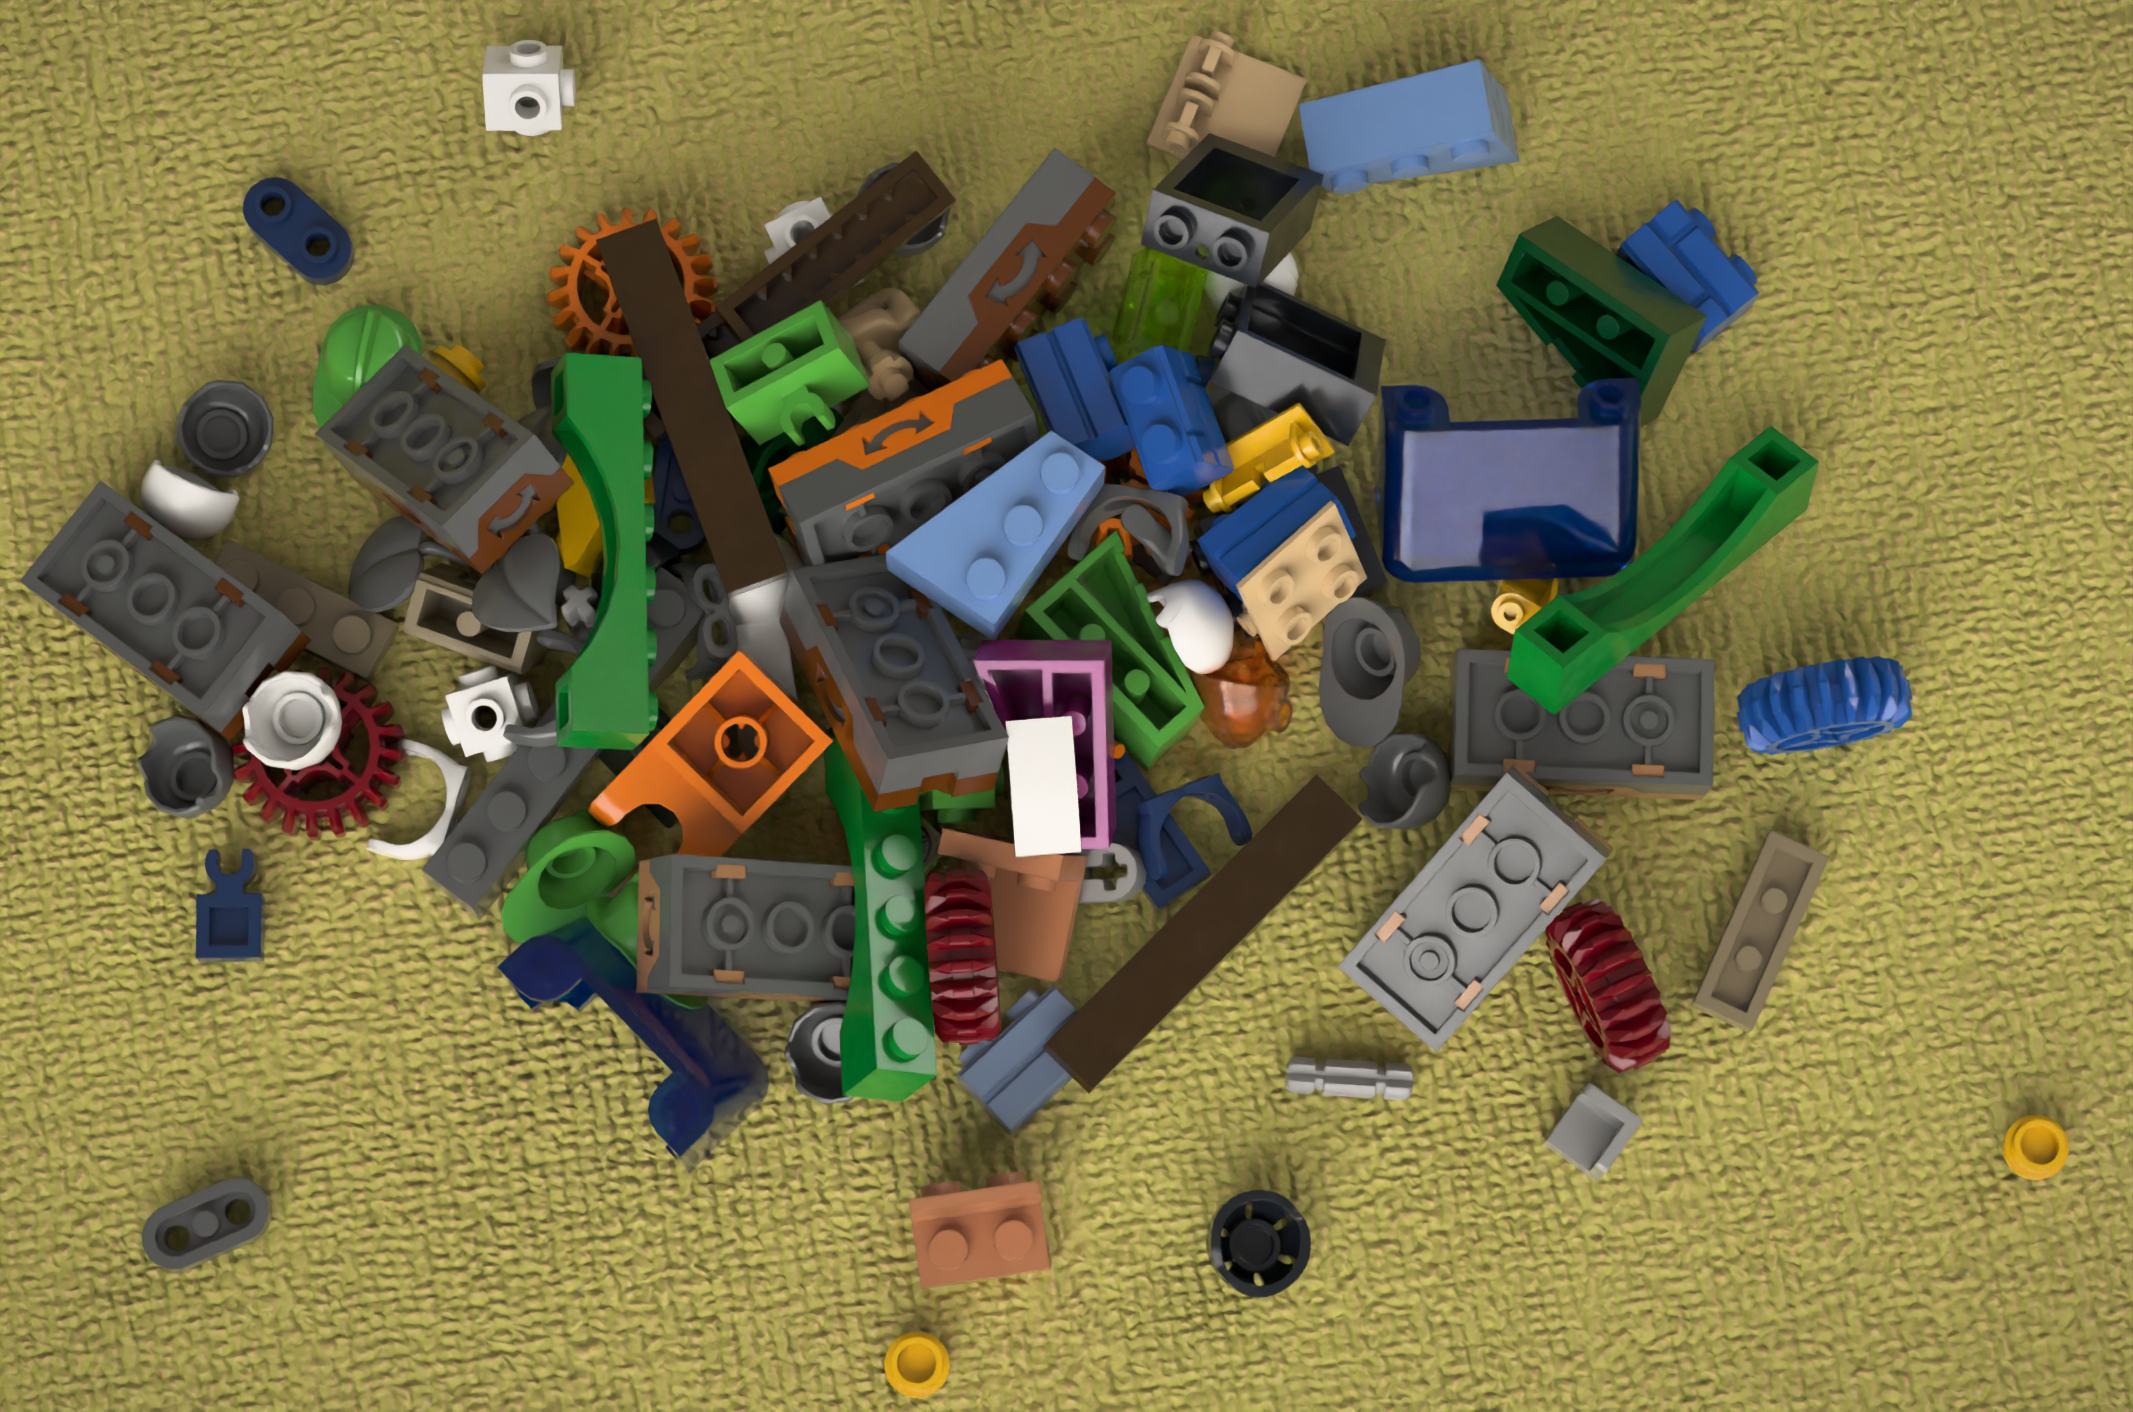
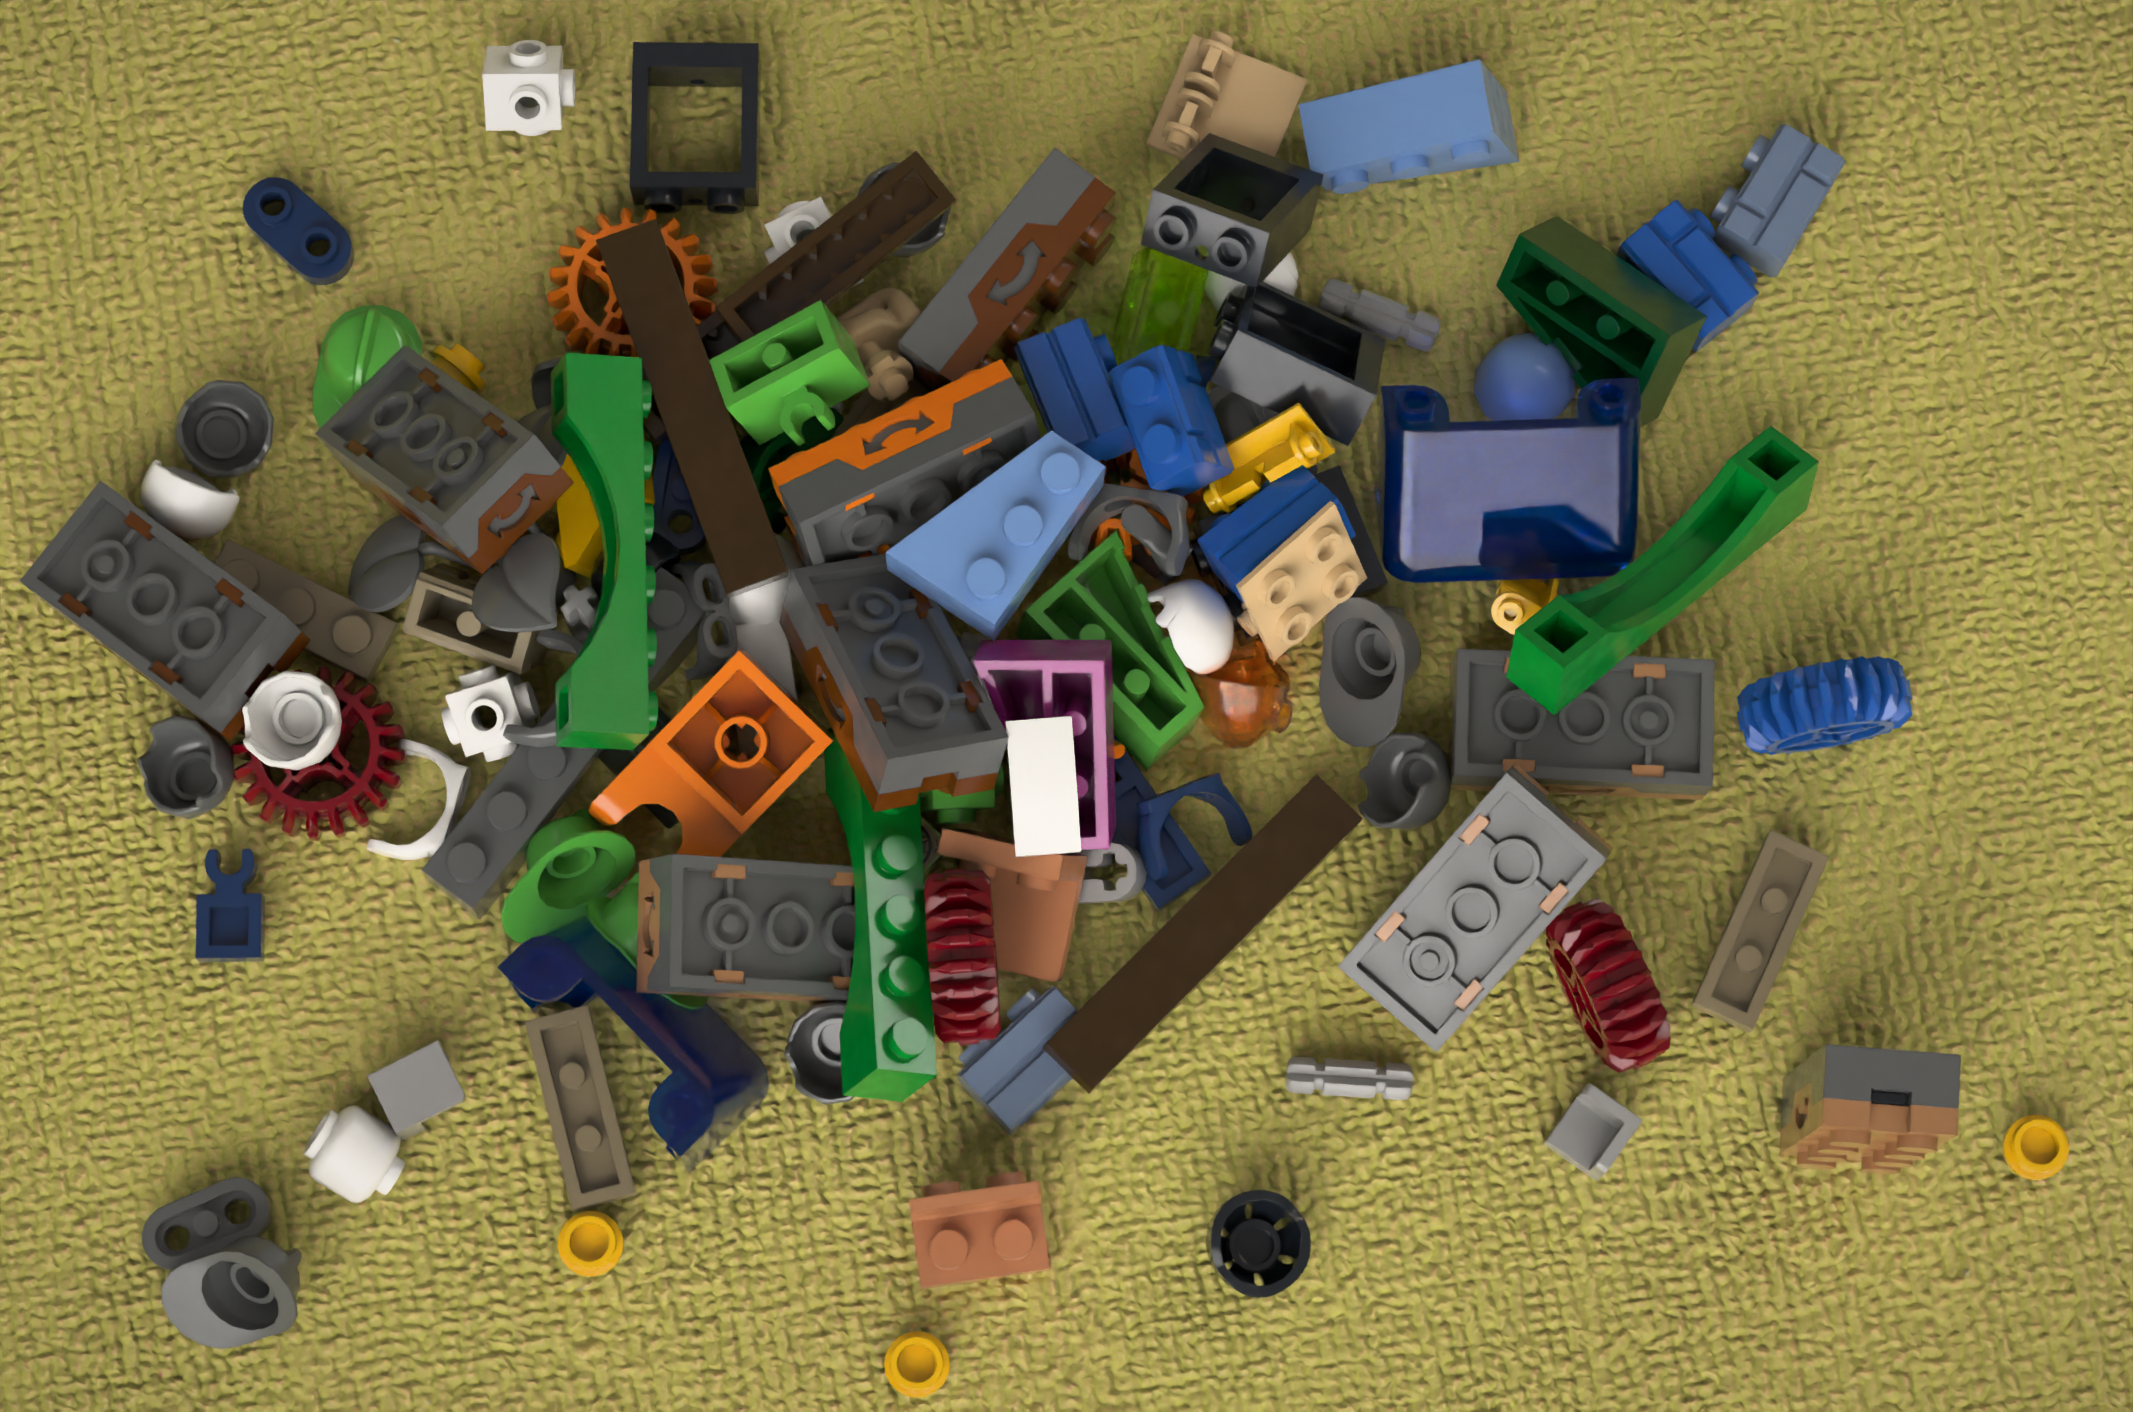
(234, 1293): none -> dark grey piece
(354, 1154): none -> white head
(417, 1089): none -> light grey panel
(580, 1108): none -> dark tan plate
(590, 1243): none -> yellow plate
(695, 67): none -> black window
(1380, 315): none -> light grey axle
(1524, 380): none -> medium blue hair
(1777, 199): none -> sand blue brick
(1869, 1107): none -> piece

